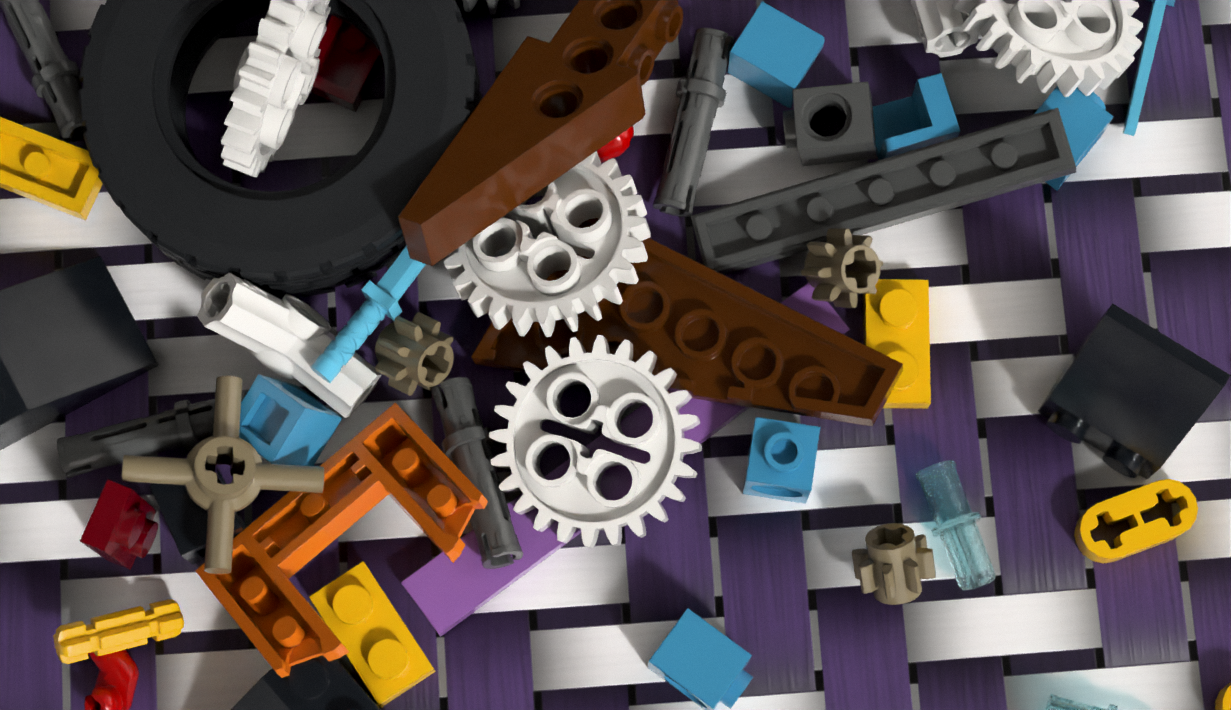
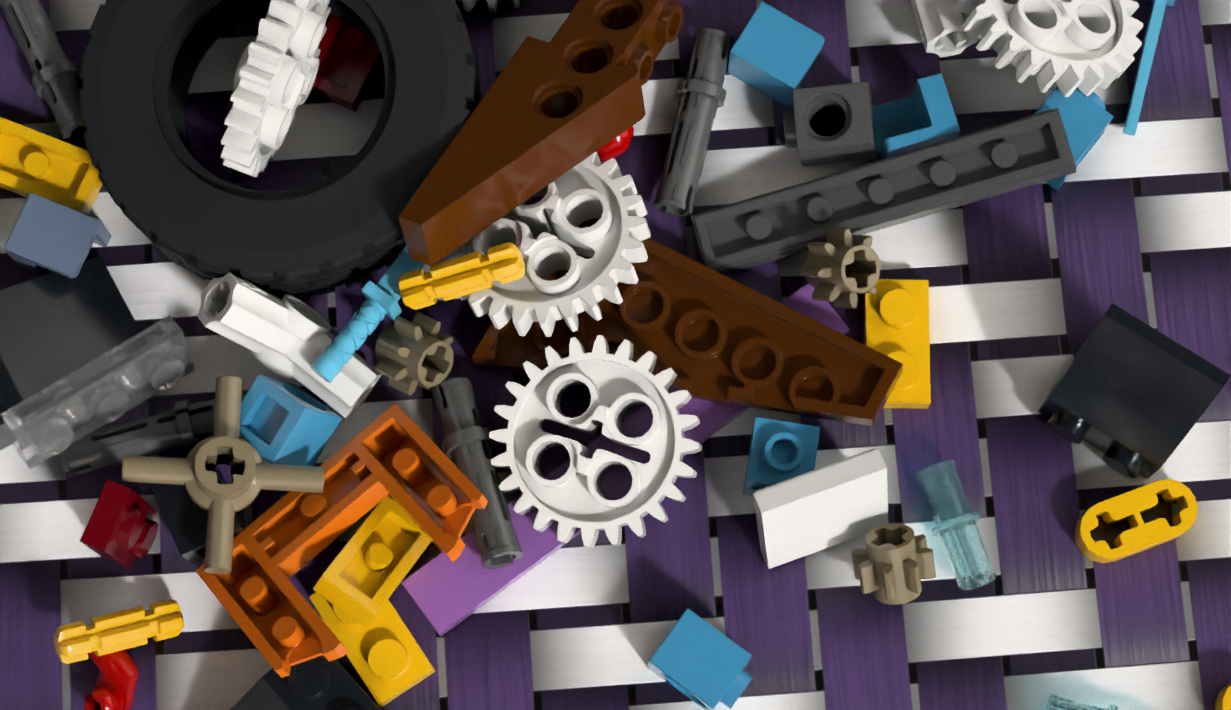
(53, 237): none -> sand blue panel
(99, 392): none -> clear plate
(373, 562): none -> yellow plate
(462, 276): none -> yellow axle
(822, 507): none -> white tile

